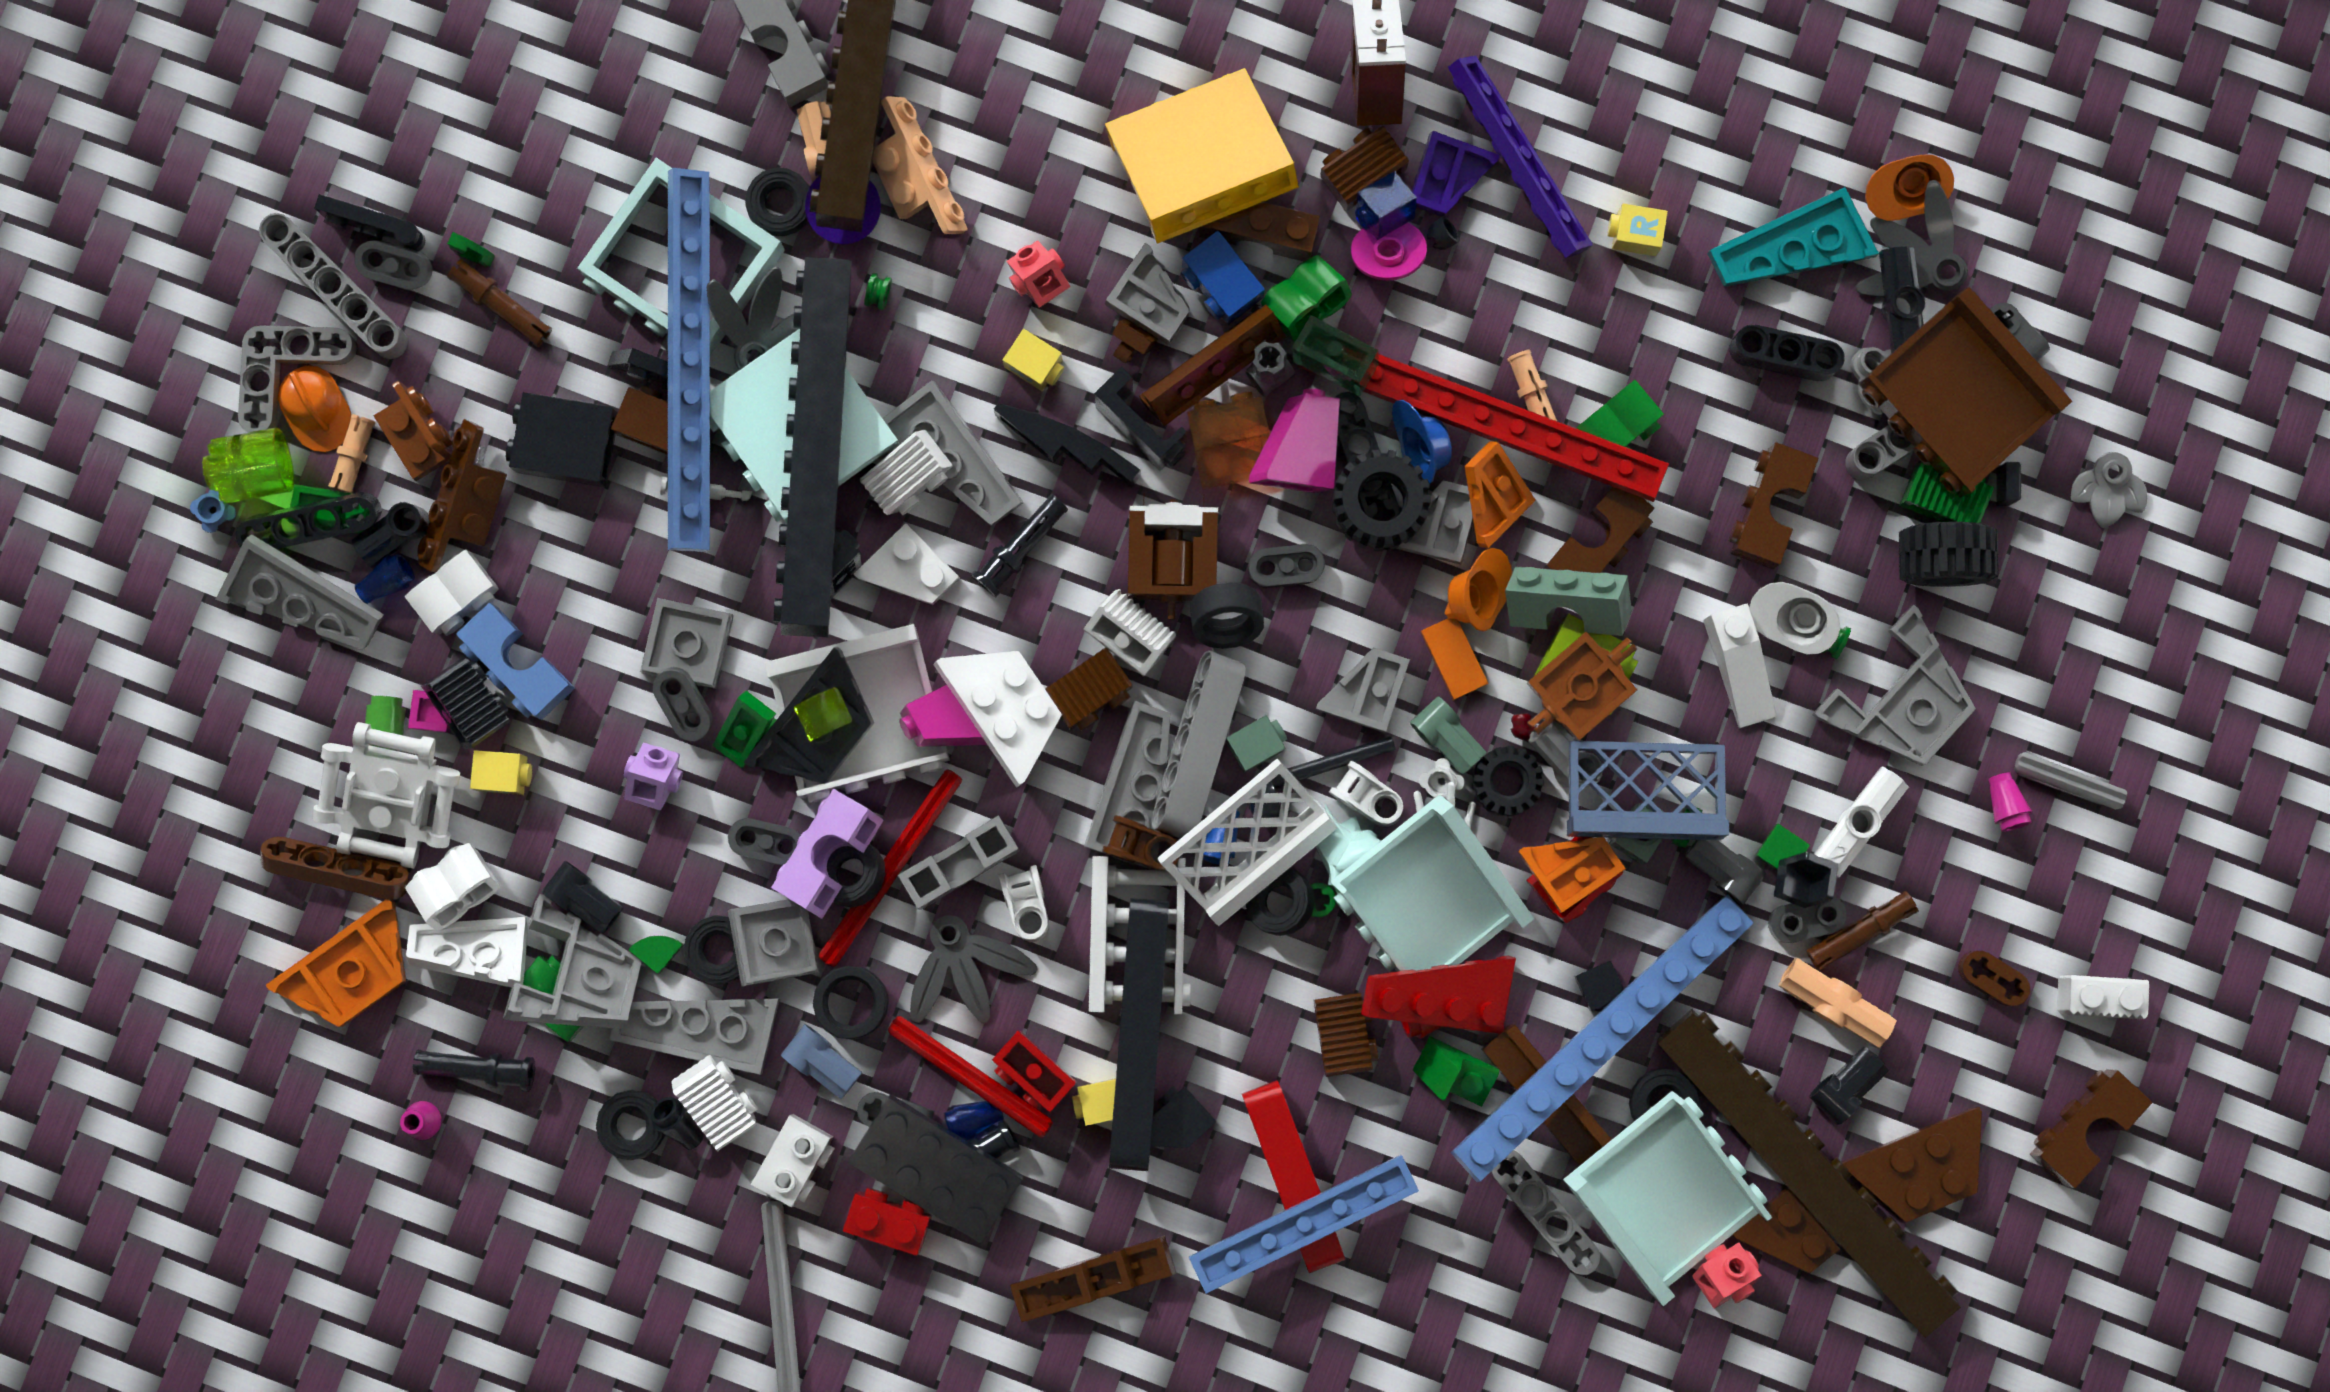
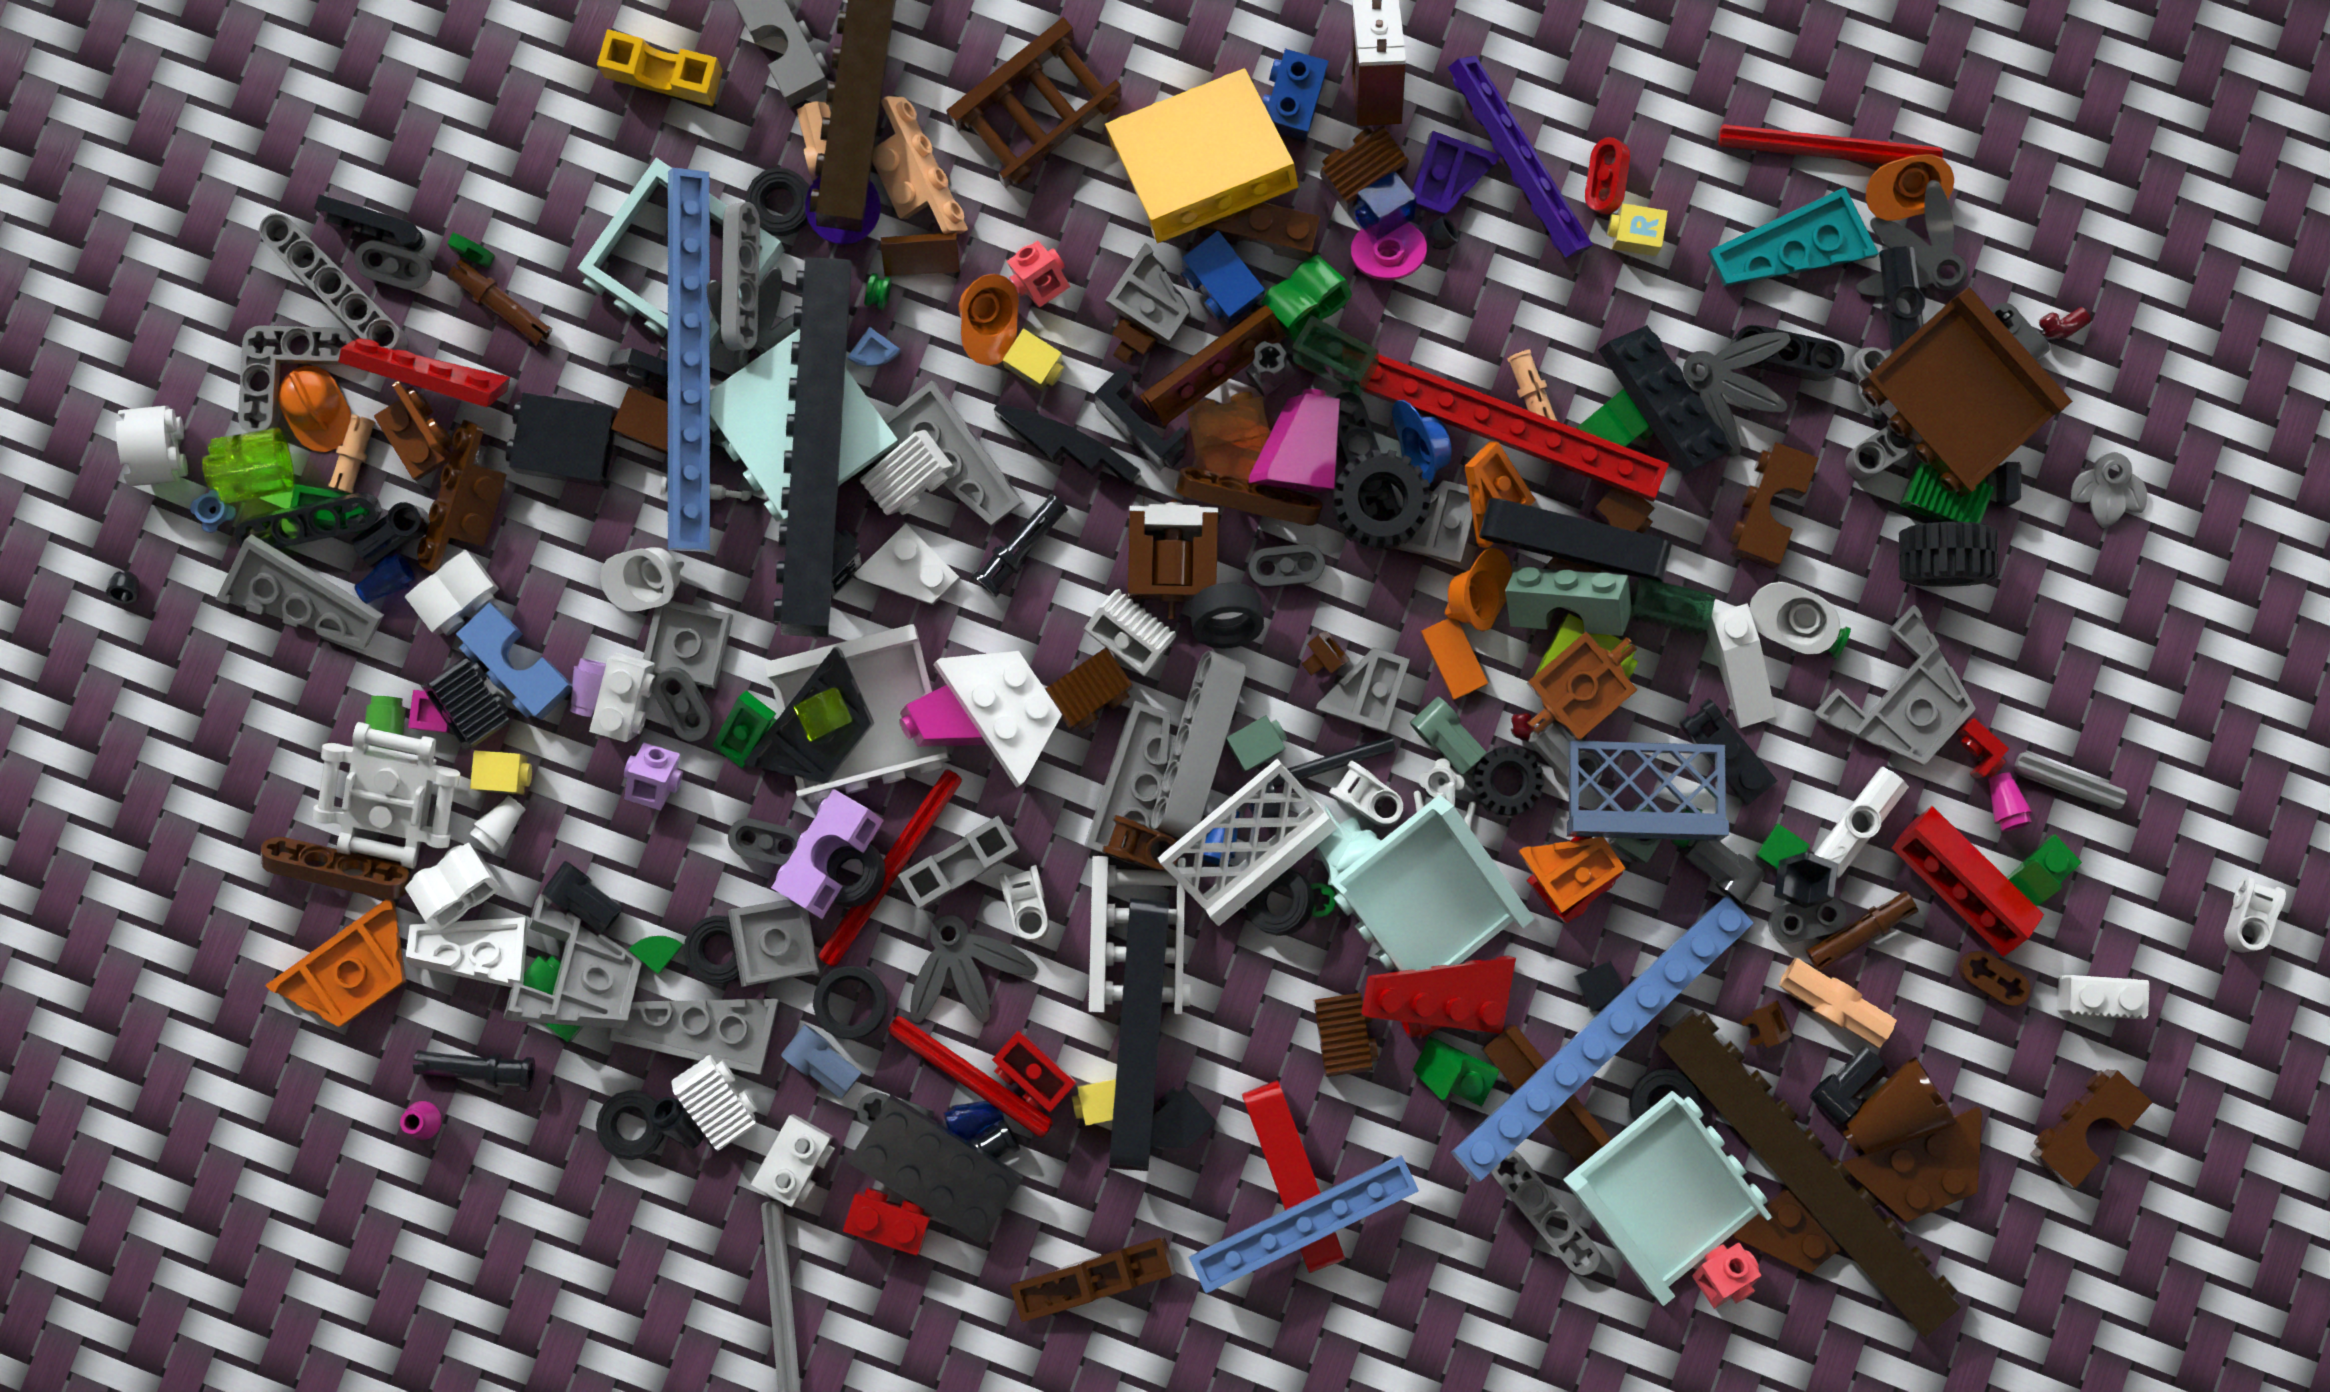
(123, 587): none -> black hinge
(150, 445): none -> white brick
(427, 373): none -> red wing
(497, 825): none -> white cone
(586, 686): none -> lavender cone
(623, 697): none -> white brick
(640, 578): none -> white piece
(681, 75): none -> yellow arch
(739, 318): none -> light grey beam
(873, 350): none -> light blue tile
(920, 254): none -> reddish brown tile
(989, 318): none -> orange piece
(1028, 66): none -> reddish brown fence
(1248, 497): none -> reddish brown beam
(1295, 92): none -> blue brick
(1326, 654): none -> reddish brown tile
(1575, 539): none -> black beam
(1607, 177): none -> red plate
(1665, 399): none -> black plate
(1671, 606): none -> clear green brick
(1720, 379): none -> dark grey plant
(1743, 768): none -> black plate
(1771, 1024): none -> reddish brown tile
(1819, 145): none -> red axle
(1899, 1111): none -> reddish brown cone
(1968, 881): none -> red brick
(1981, 741): none -> red bracket
(2044, 870): none -> green slope
(2059, 329): none -> dark red arm
(2257, 908): none -> white piece

